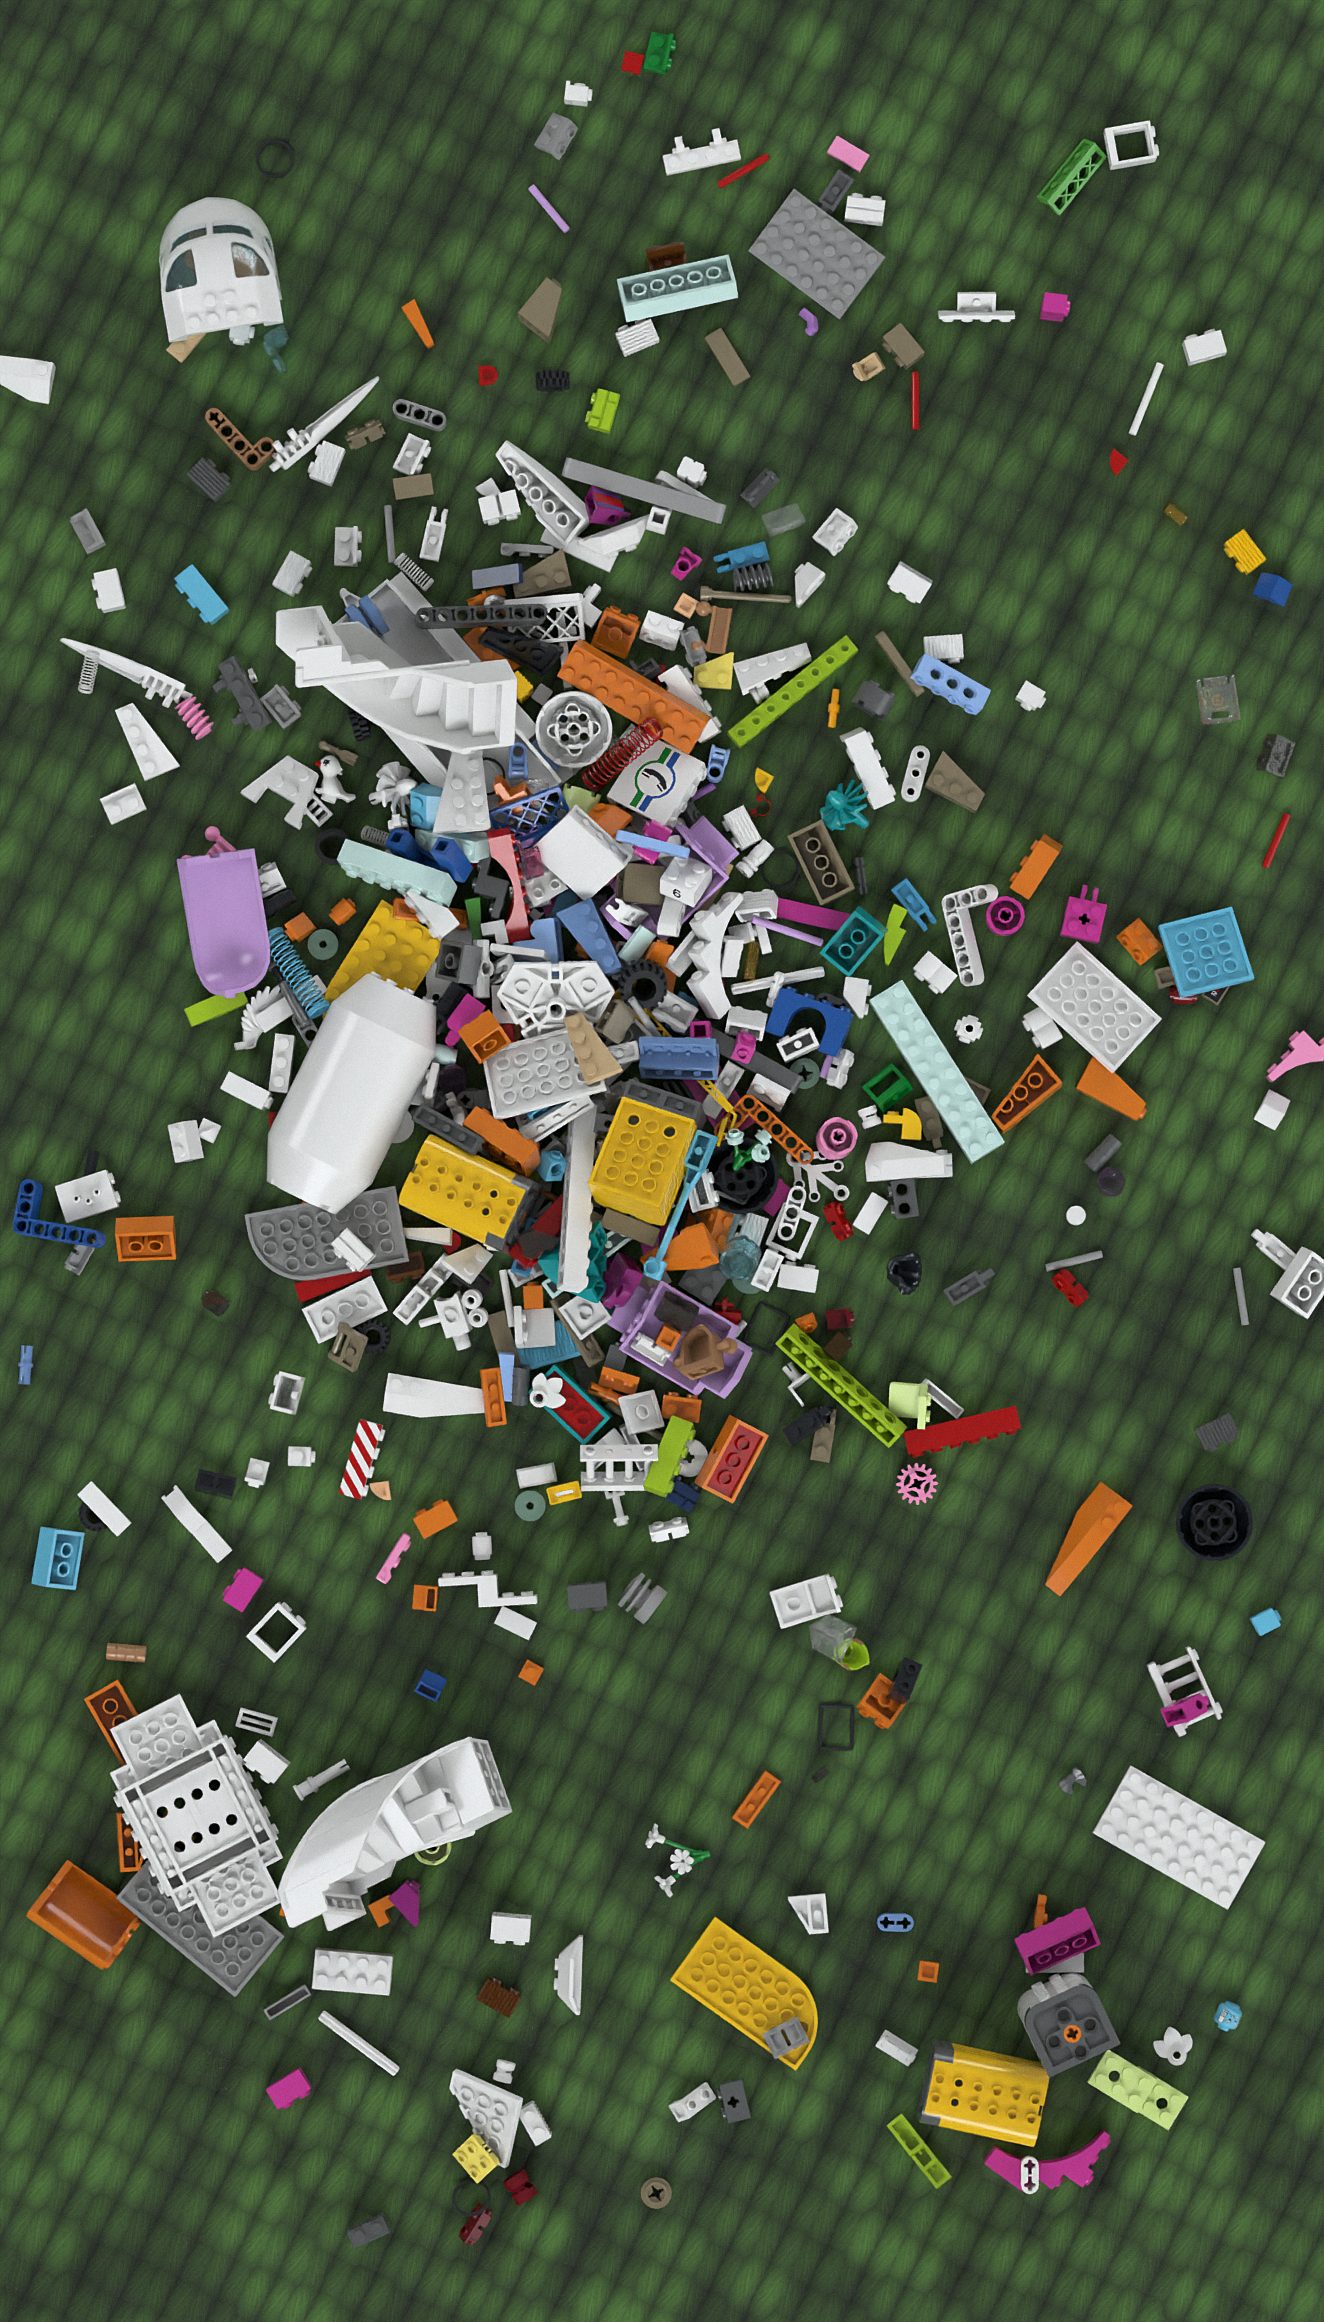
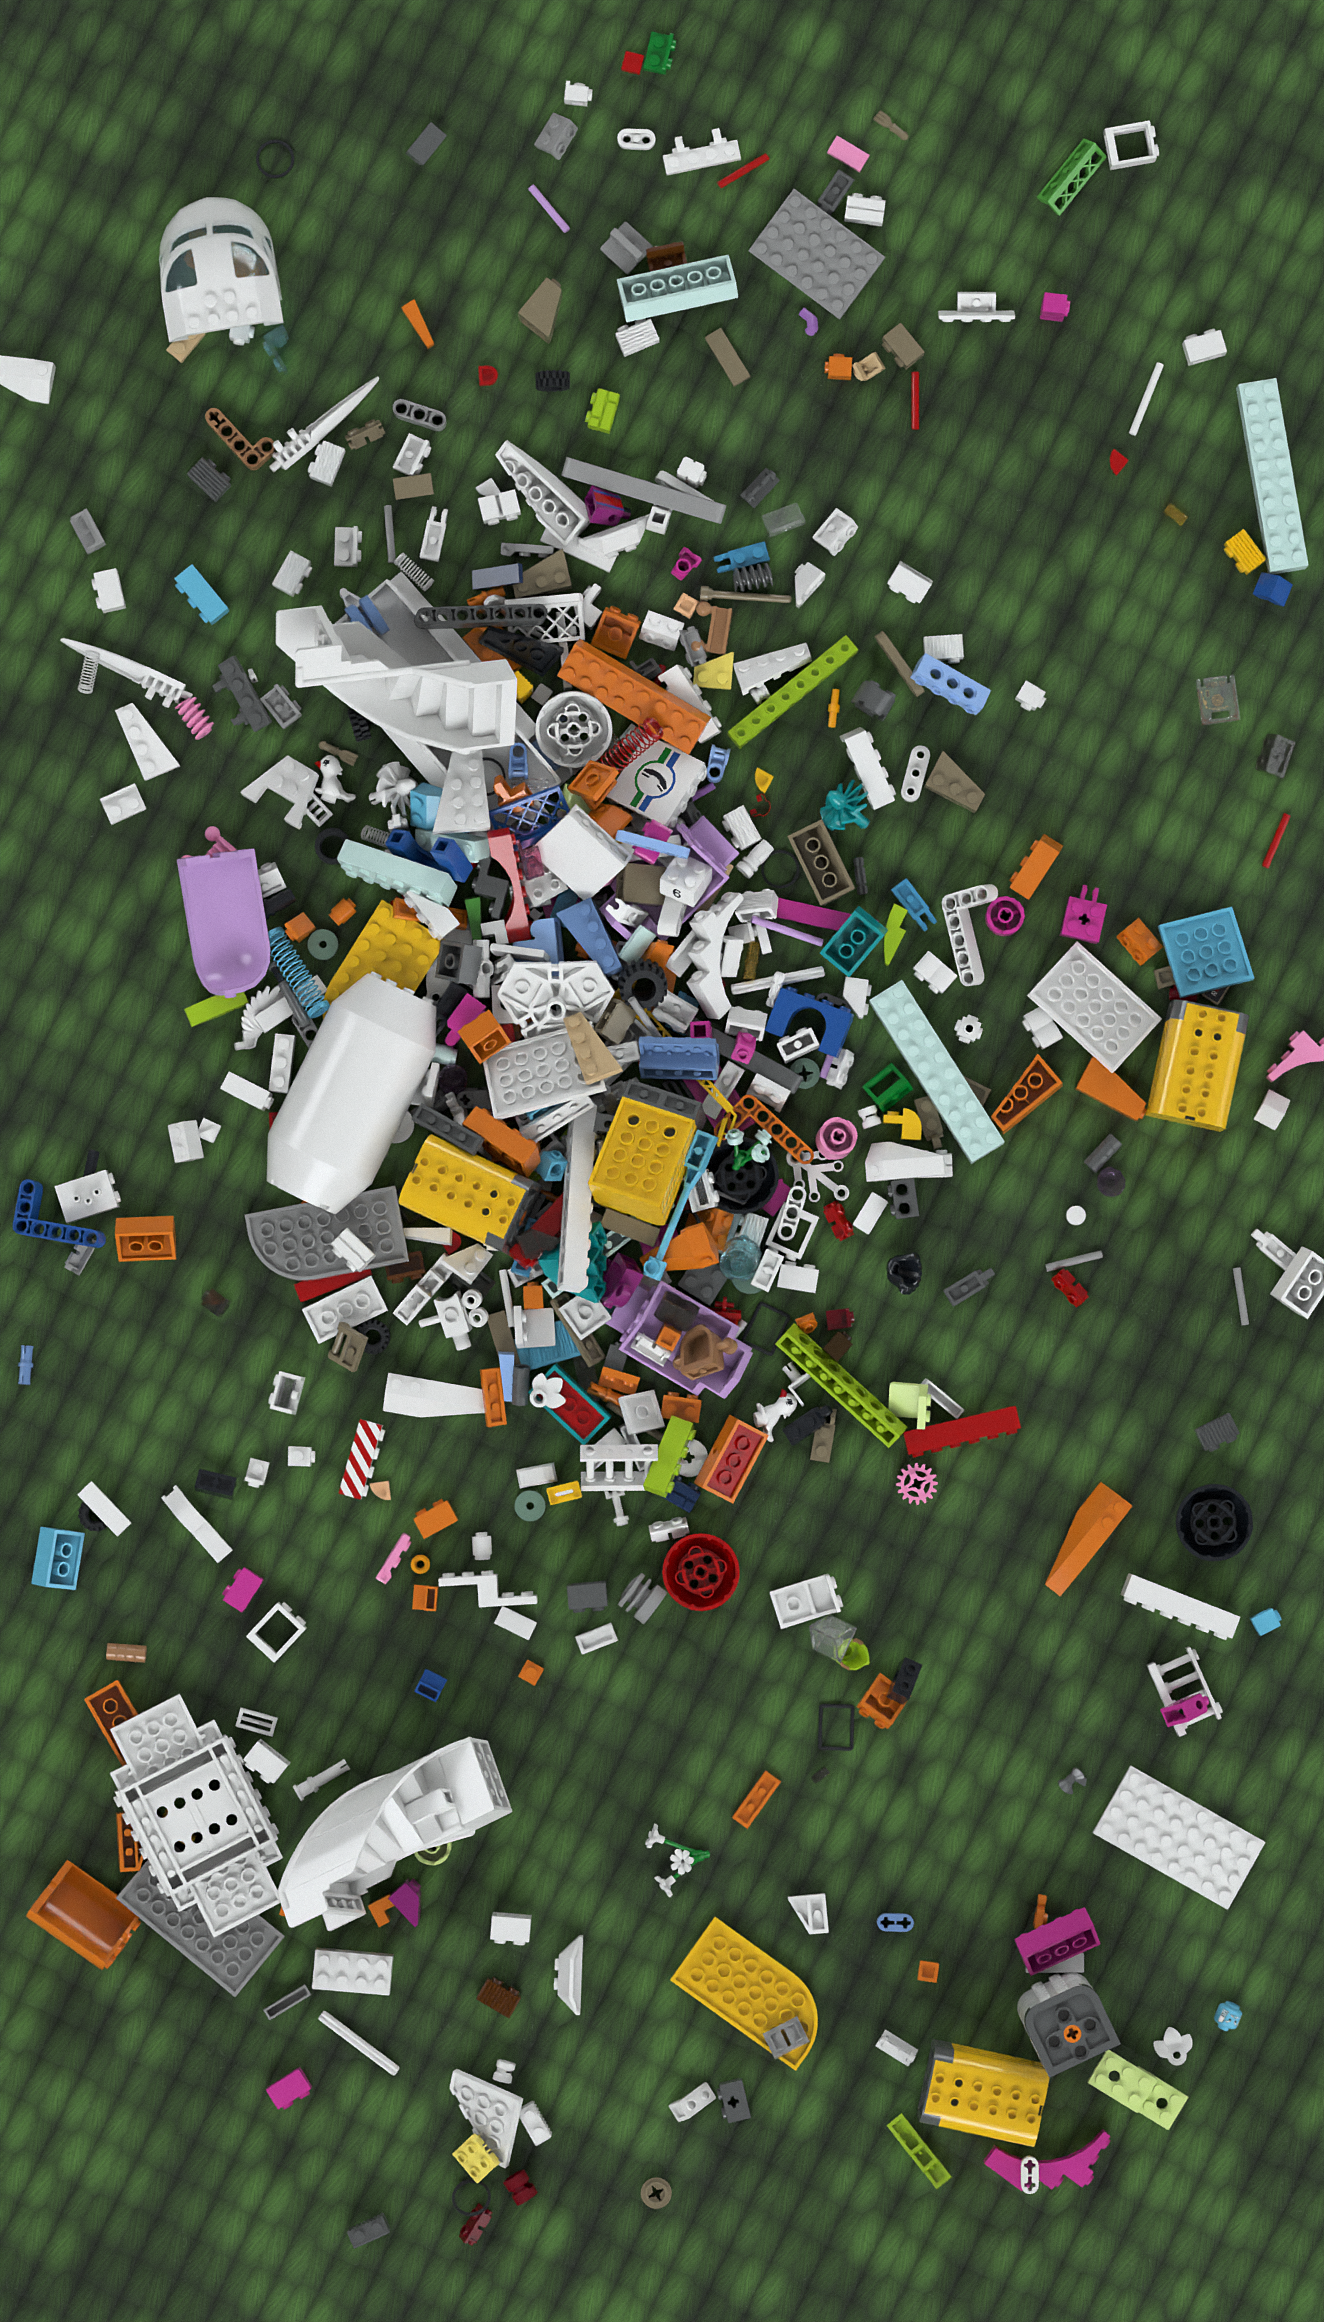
(415, 1568): none -> light orange plate
(426, 144): none -> dark grey hinge
(594, 783): none -> orange bracket
(596, 1638): none -> white tile
(625, 247): none -> light grey bracket
(636, 137): none -> white plate
(706, 1594): none -> red brick
(769, 1415): none -> white animal
(839, 367): none -> orange brick
(885, 121): none -> dark tan piece
(1179, 1605): none -> white brick
(1197, 1065): none -> yellow piece
(1272, 476): none -> light aqua brick

